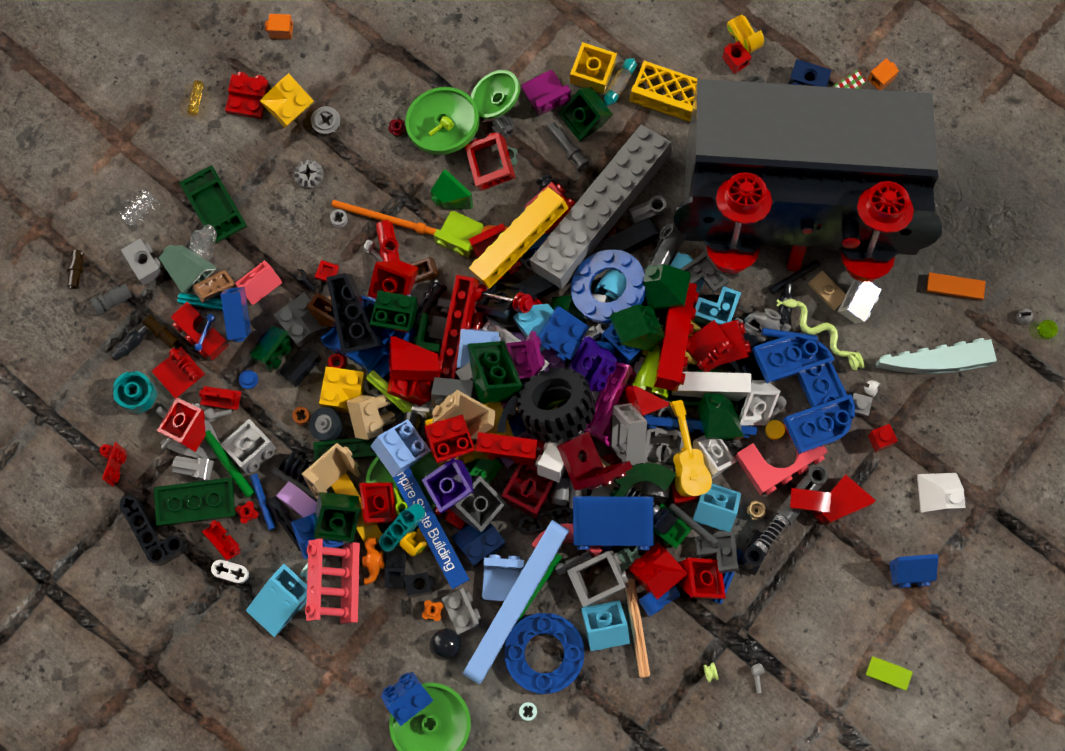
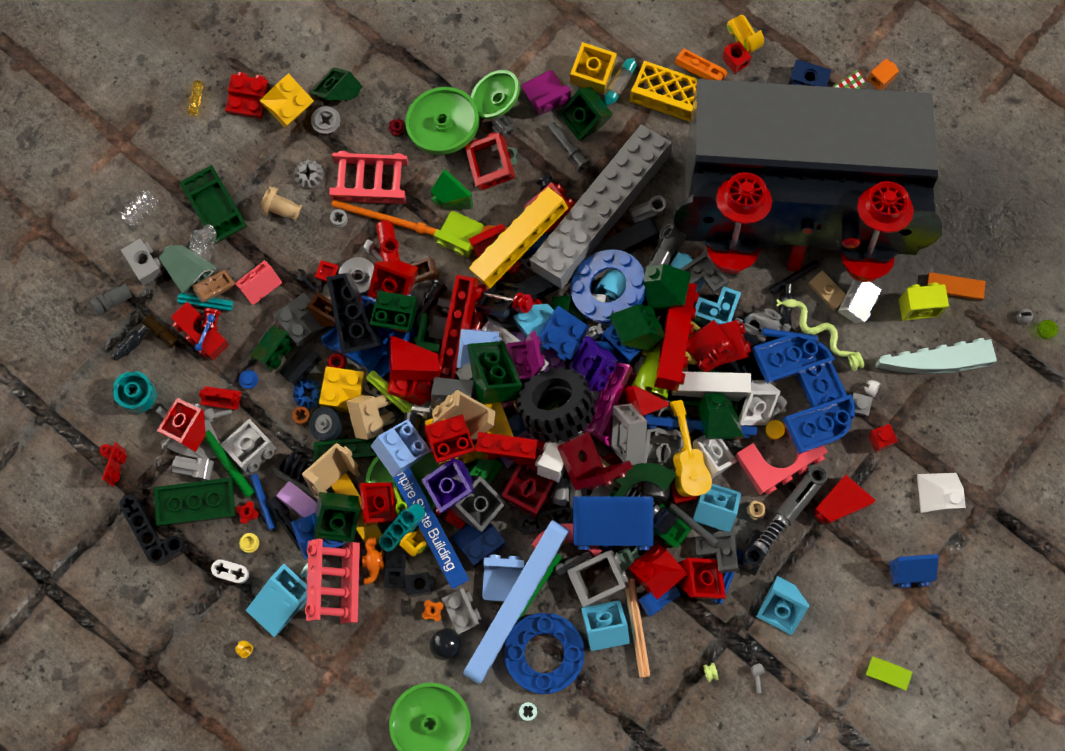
(75, 269): dark brown pin -> none
(178, 372): red hinge -> none
(216, 313): none -> red bush
(224, 544): red hinge -> none
(236, 313): blue brick -> none
(247, 651): none -> yellow hinge
(249, 543): none -> light yellow plate
(279, 26): orange brick -> none
(279, 205): none -> tan piece
(306, 401): none -> blue gear
(337, 85): none -> dark green slope
(359, 266): none -> light grey dish
(373, 195): none -> coral fence
(406, 698): blue bracket -> none
(445, 123): lime hand -> none
(507, 414): black slope -> none
(700, 66): none -> orange plate
(783, 606): none -> medium azure slope
(810, 500): red slope -> none
(923, 301): none -> neon yellow slope

